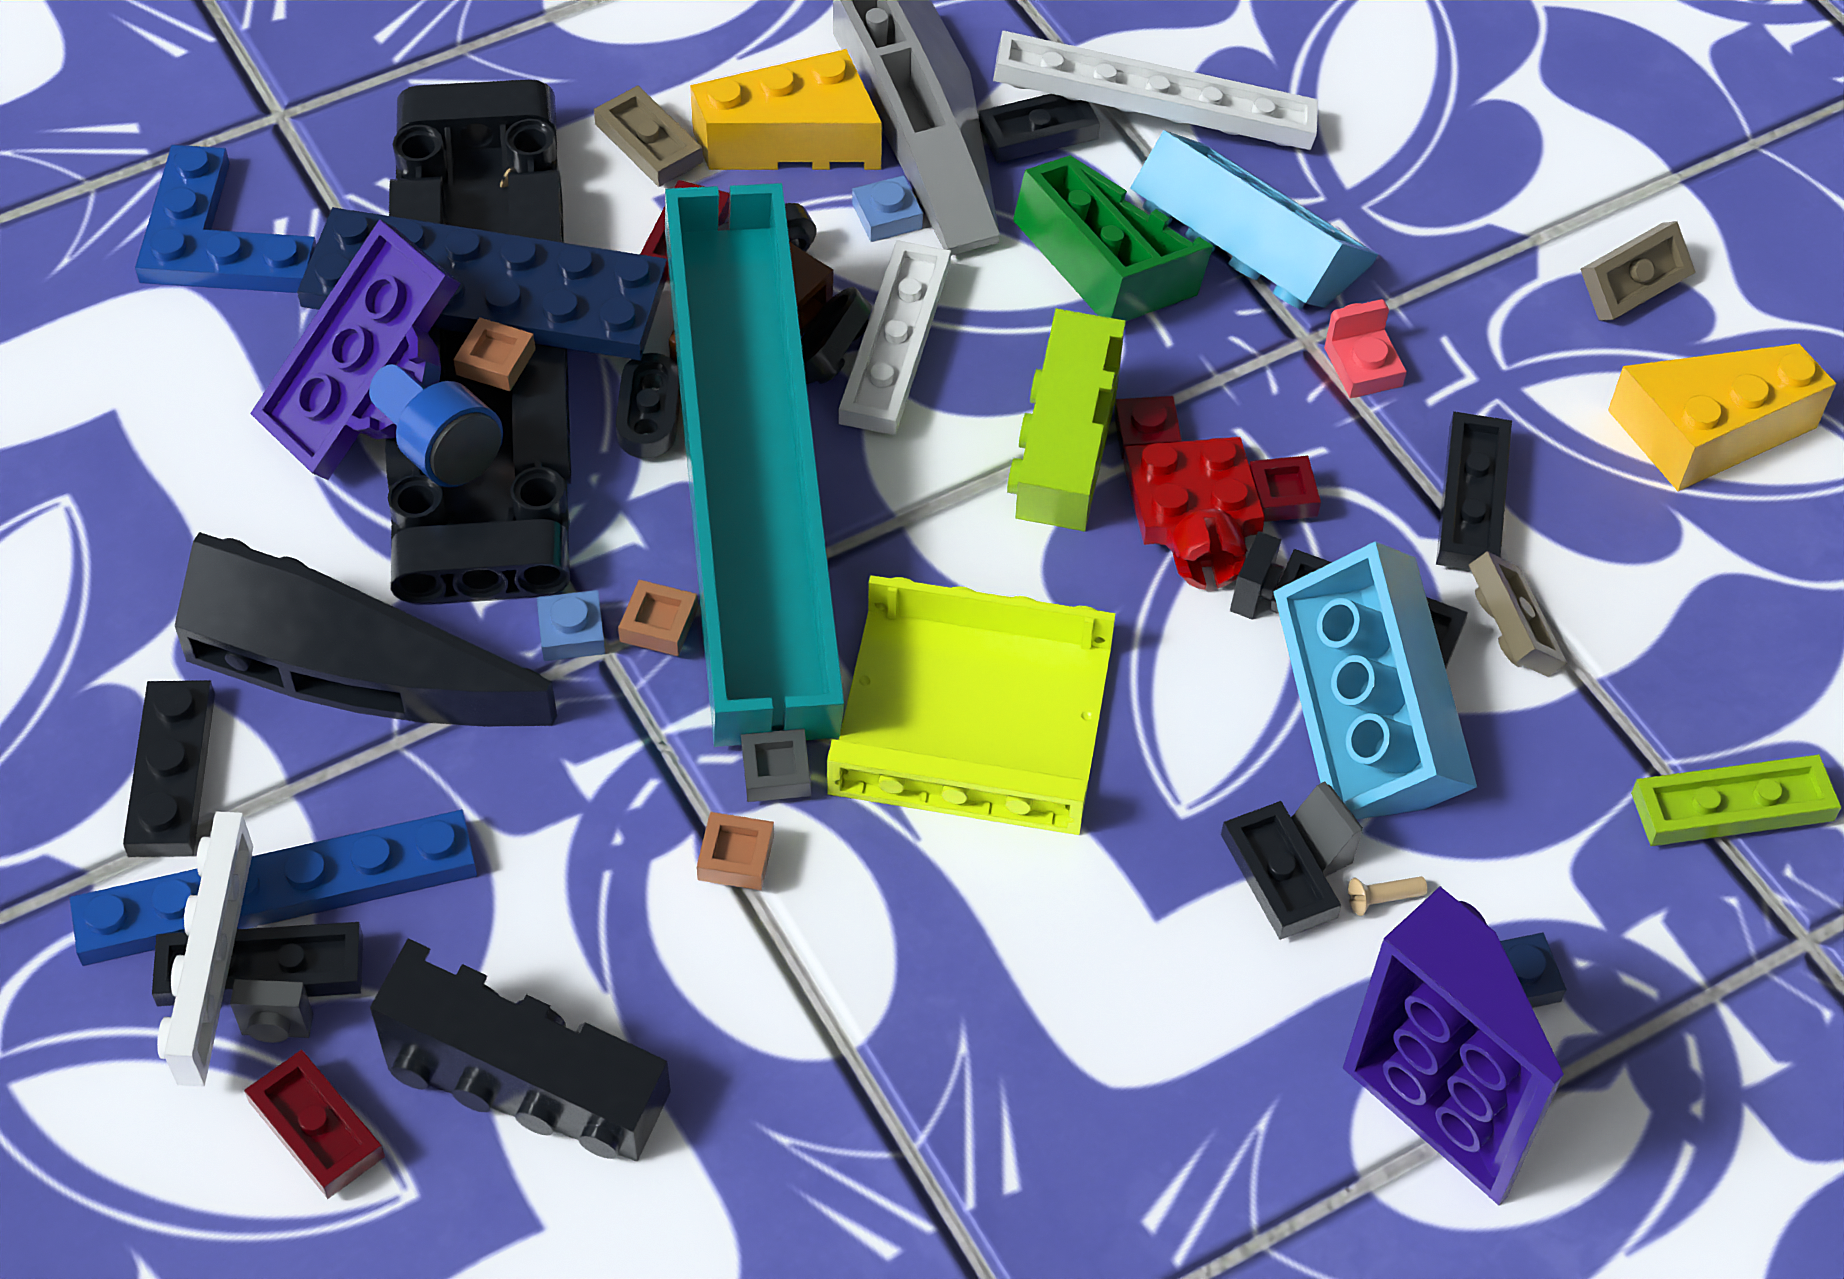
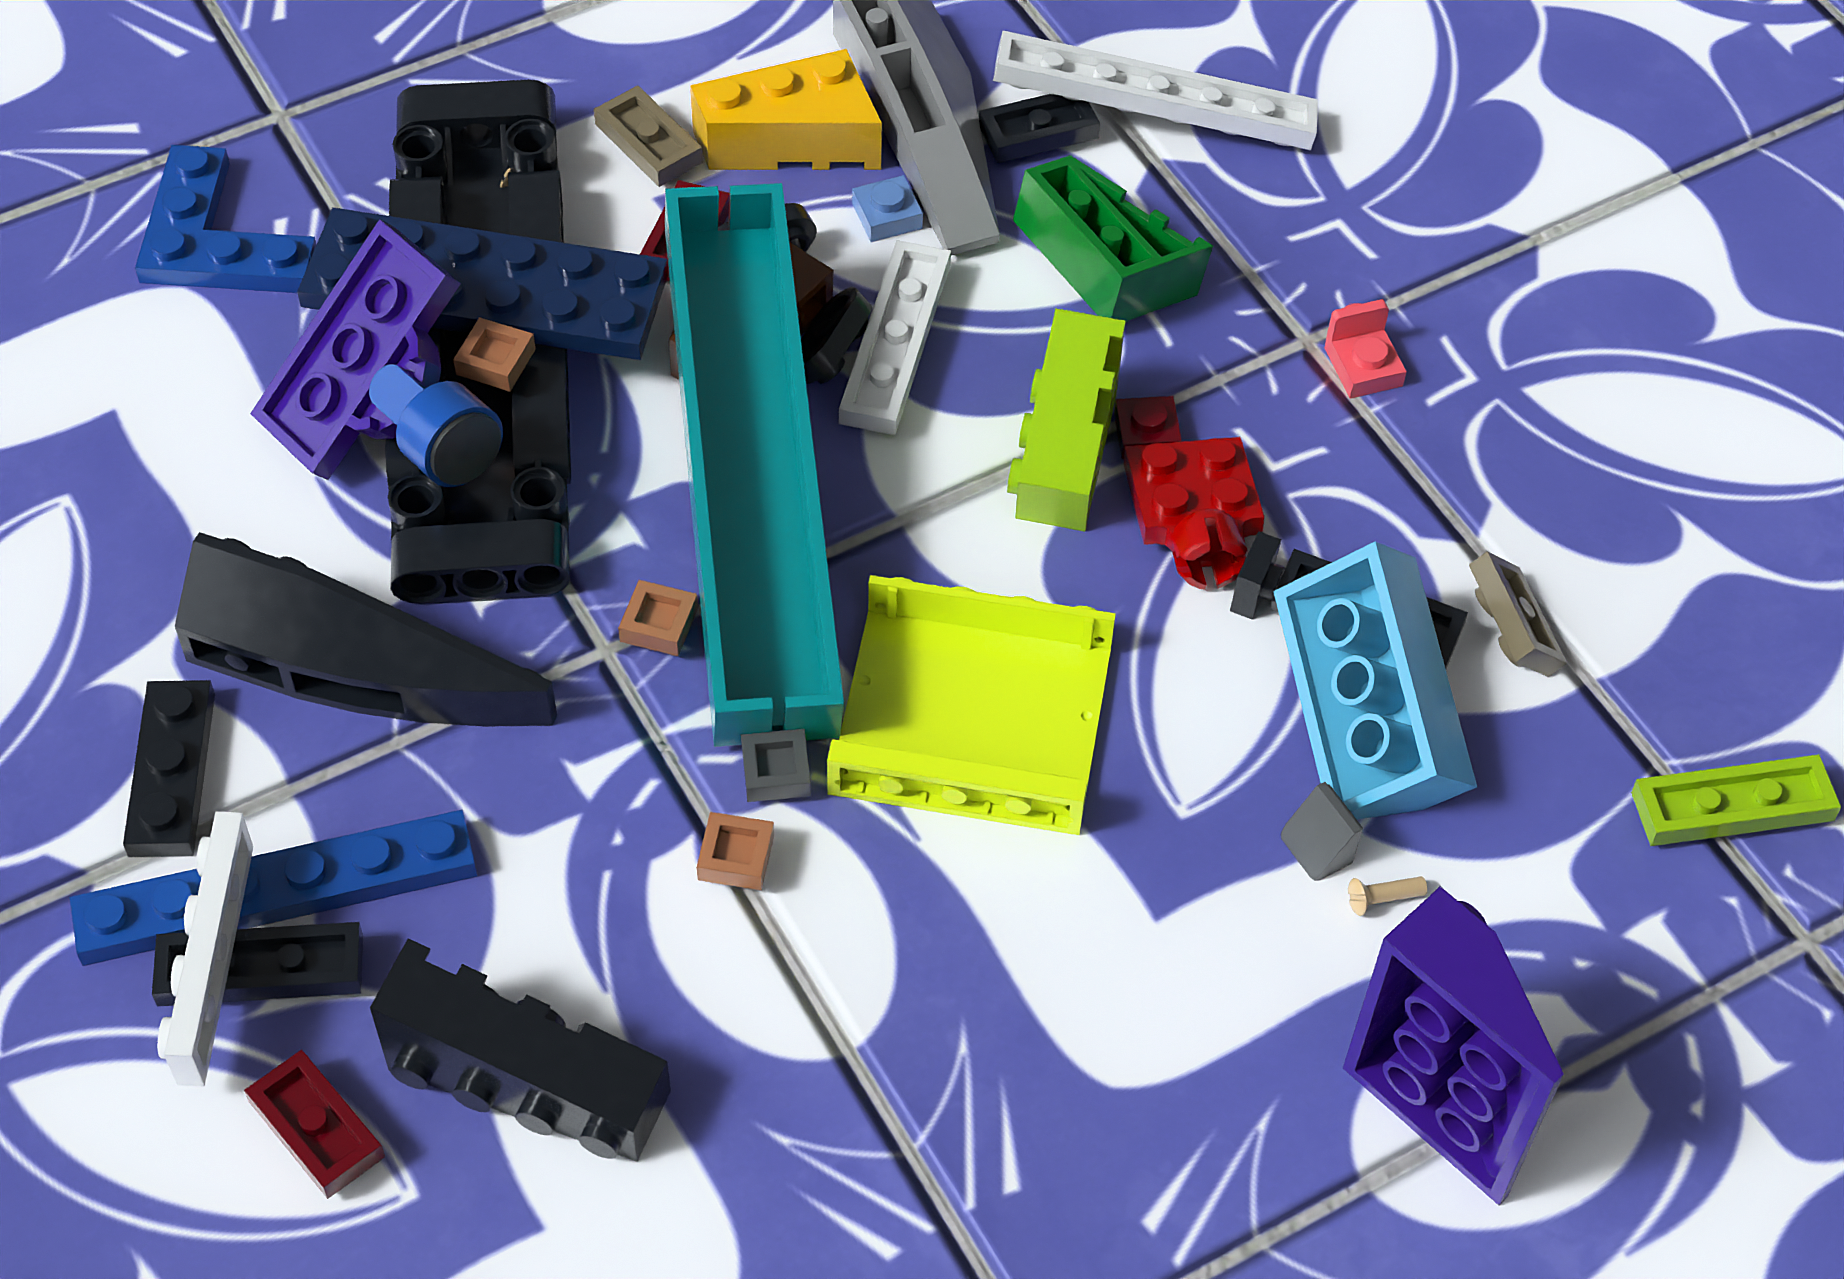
(271, 1009): dark grey plate -> none
(570, 625): medium blue plate -> none
(644, 415): black plate -> none
(1250, 221): slope -> none
(1280, 870): black plate -> none
(1286, 488): dark red plate -> none
(1473, 489): black plate -> none
(1535, 969): dark blue plate -> none
(1638, 270): dark tan plate -> none
(1719, 408): yellow wedge -> none

